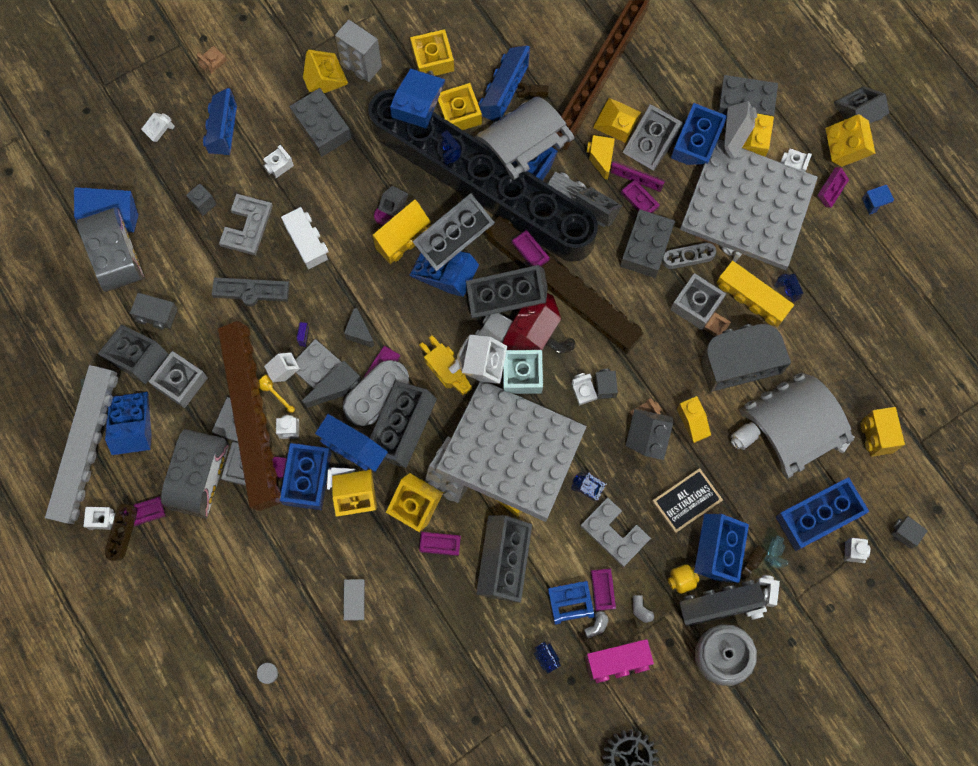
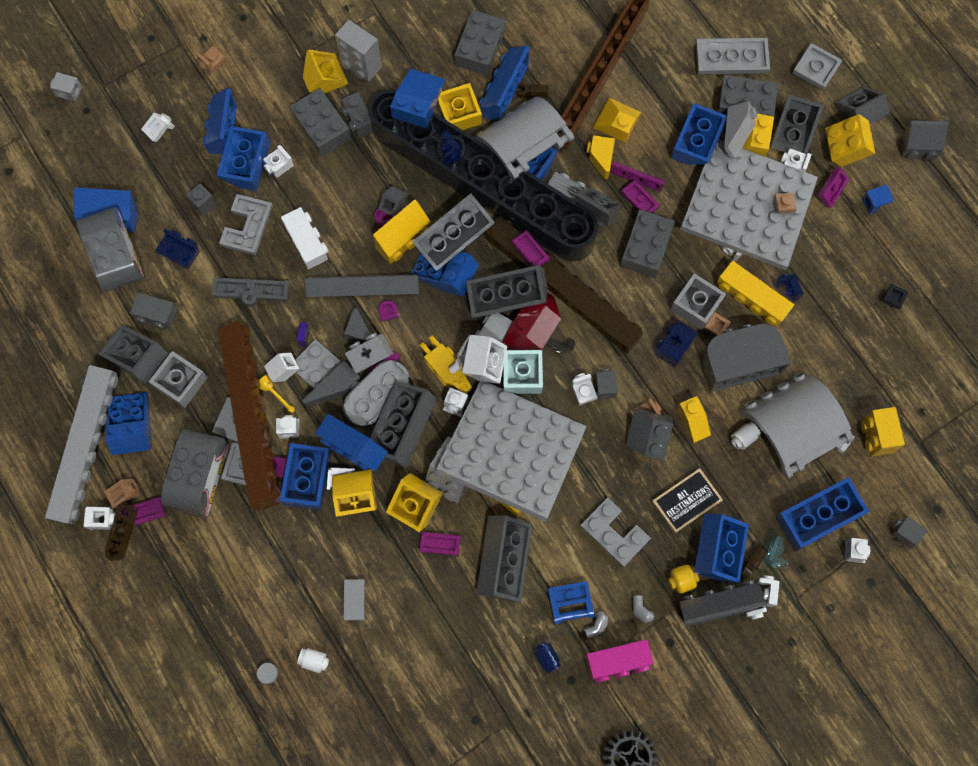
(66, 86): none -> light grey brick
(122, 492): none -> medium nougat bracket
(178, 249): none -> clear blue bracket
(243, 158): none -> blue slope
(313, 660): none -> white brick
(358, 115): none -> dark grey brick
(361, 360): none -> light grey brick
(362, 285): none -> dark grey tile
(388, 311): none -> magenta tile
(432, 53): yellow brick -> none
(455, 402): none -> white brick
(480, 42): none -> dark grey brick
(588, 485): clear blue bracket -> none
(603, 589): magenta tile -> none
(653, 137): light grey slope -> none
(673, 353): none -> clear blue brick
(693, 249): light grey beam -> none
(725, 655): light grey piece -> none
(732, 56): none -> light grey plate
(785, 203): none -> medium nougat plate
(797, 125): none -> dark grey slope
(817, 66): none -> light grey plate
(895, 296): none -> black plate
(923, 139): none -> dark grey slope

